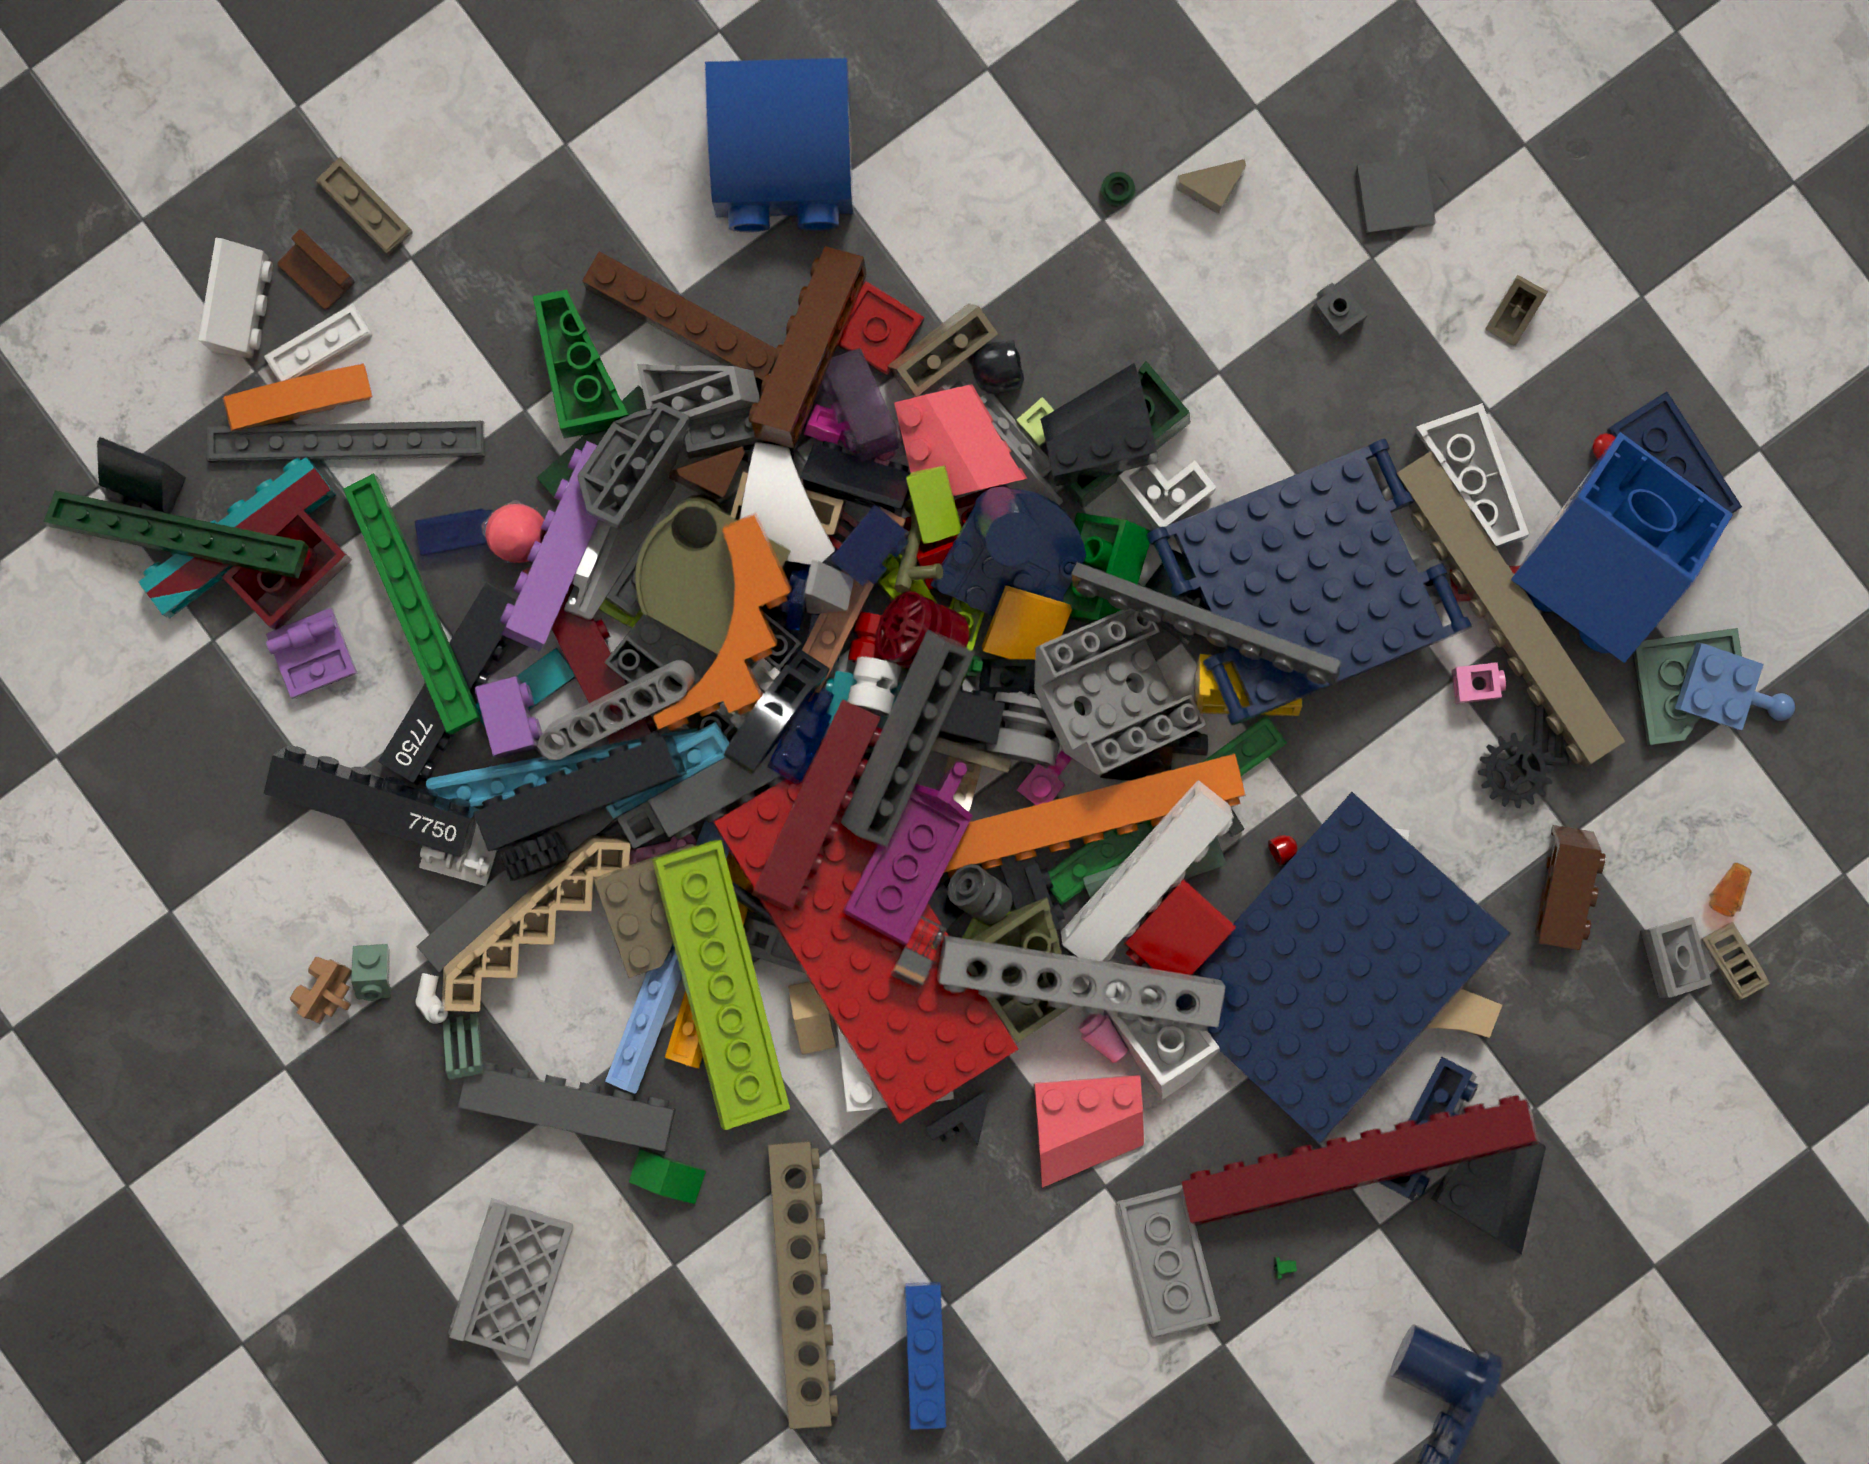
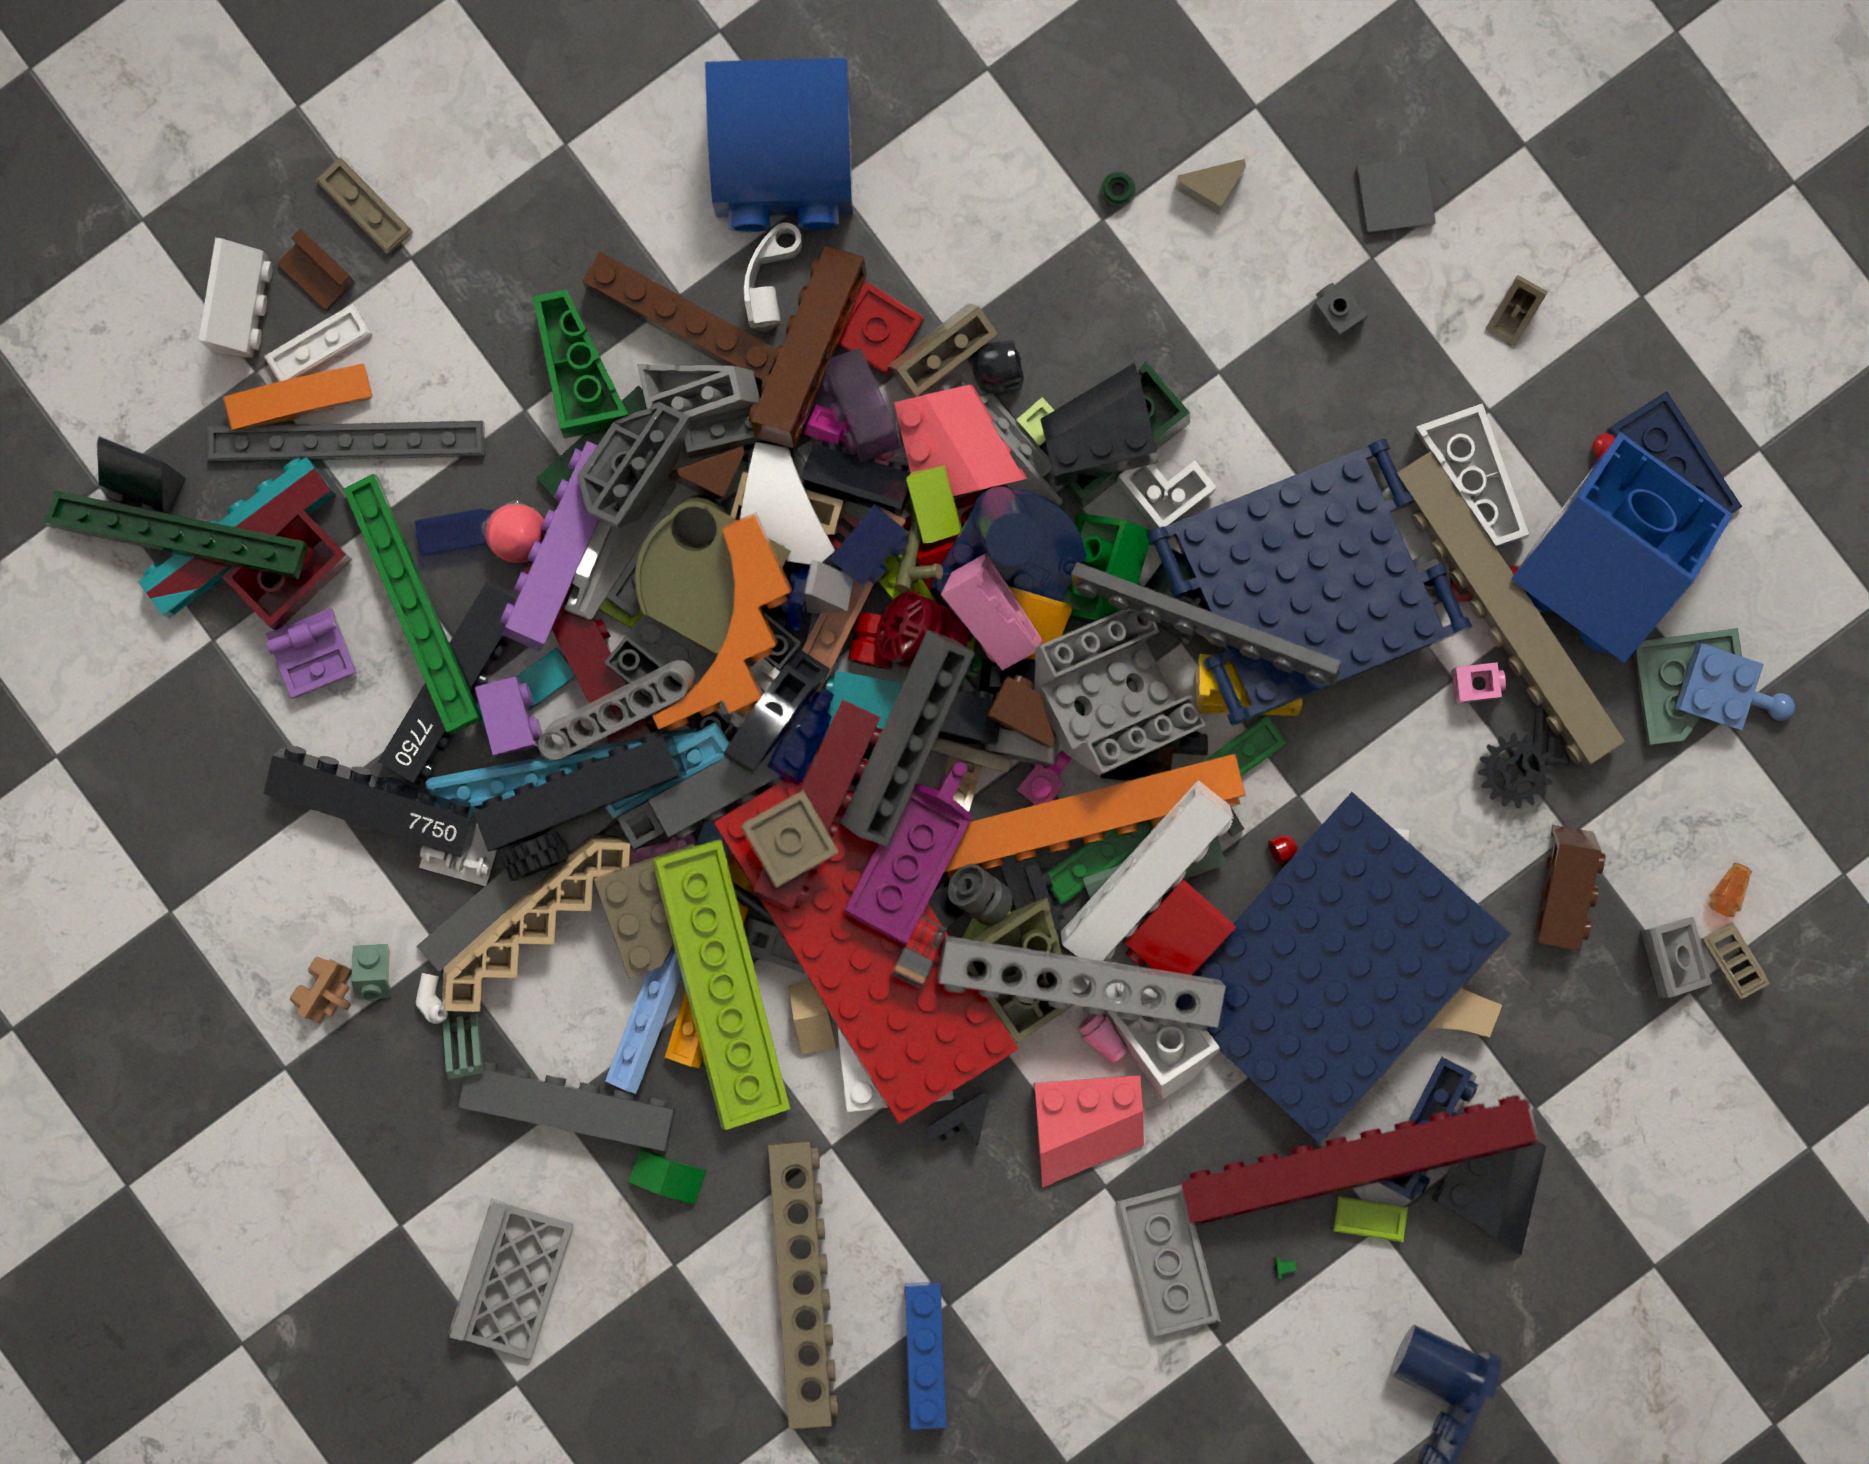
(762, 301): none -> white panel
(789, 839): none -> dark tan plate
(874, 685): white wheel -> none
(991, 612): none -> bright pink wedge
(1022, 711): none -> reddish brown slope
(1370, 1218): none -> lime tile

